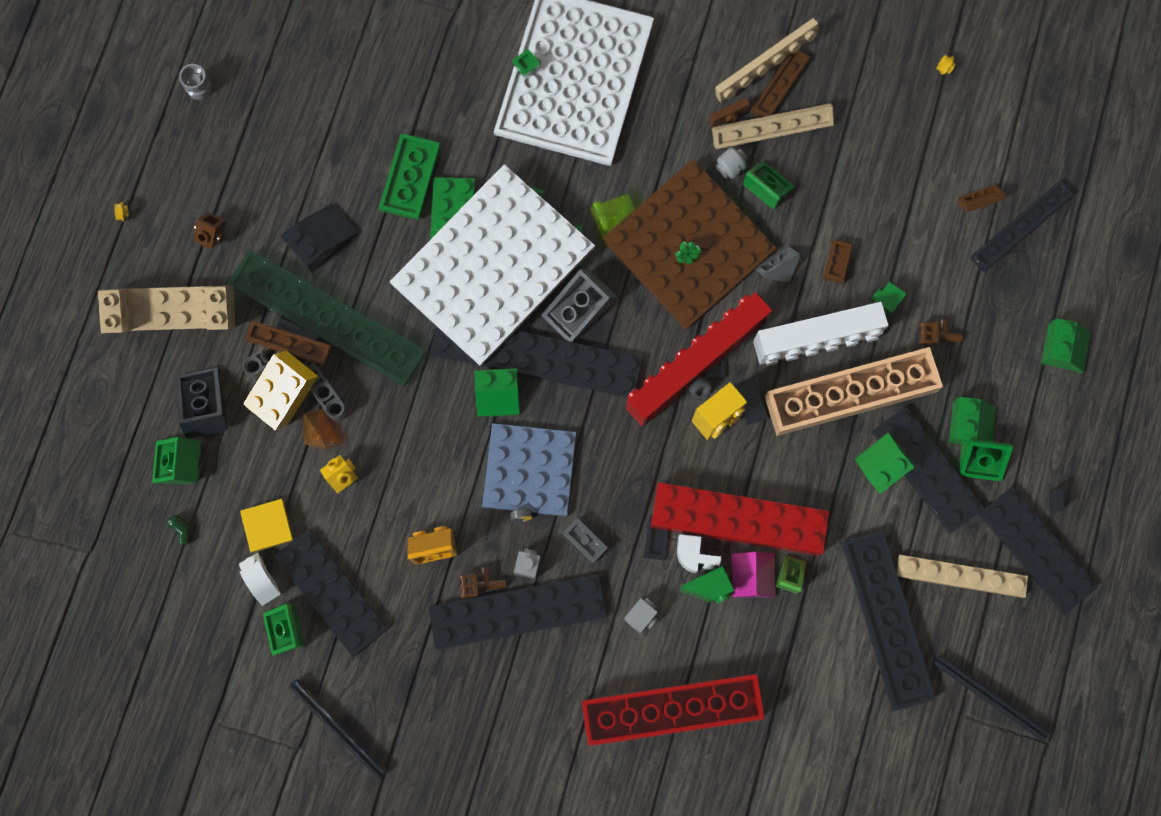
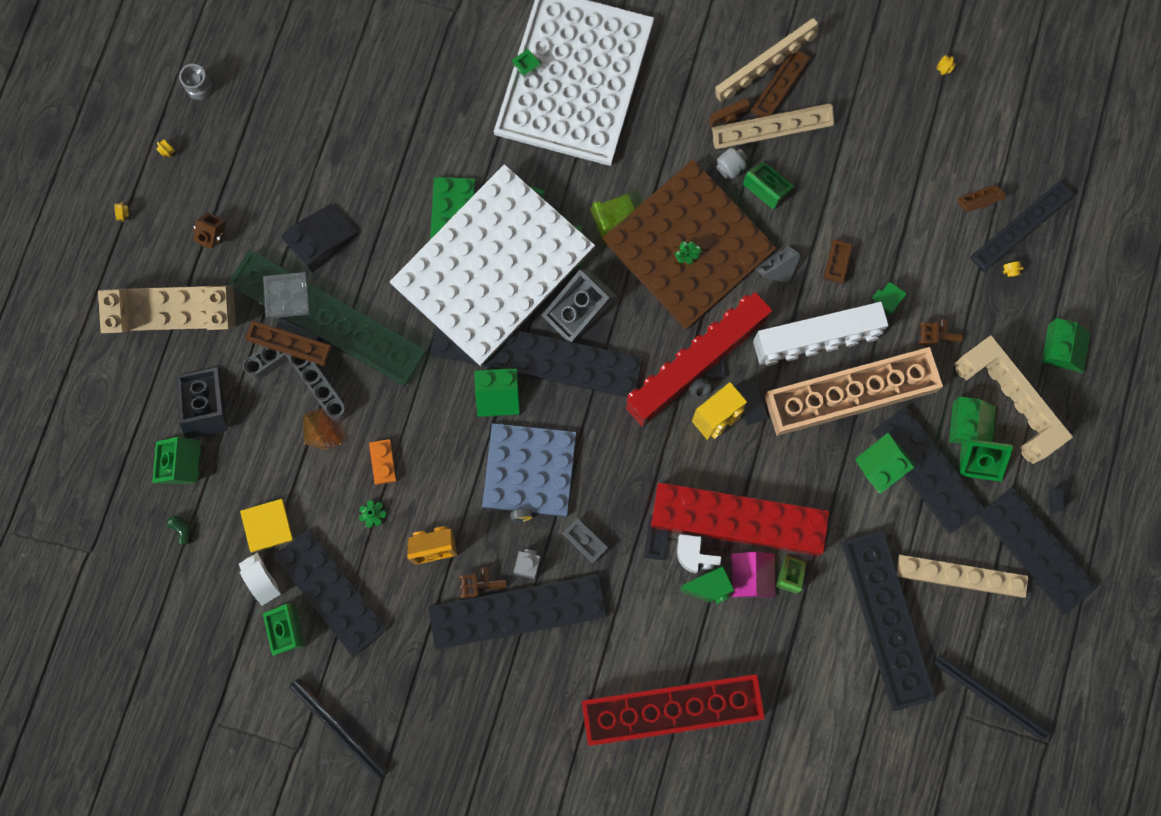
(165, 148): none -> yellow plate
(280, 390): brick -> none
(286, 295): none -> clear plate
(339, 473): yellow brick -> none
(374, 517): none -> green plant
(382, 462): none -> orange plate
(409, 176): green plate -> none
(641, 615): light grey brick -> none
(1012, 269): none -> yellow plate
(1027, 401): none -> tan plate

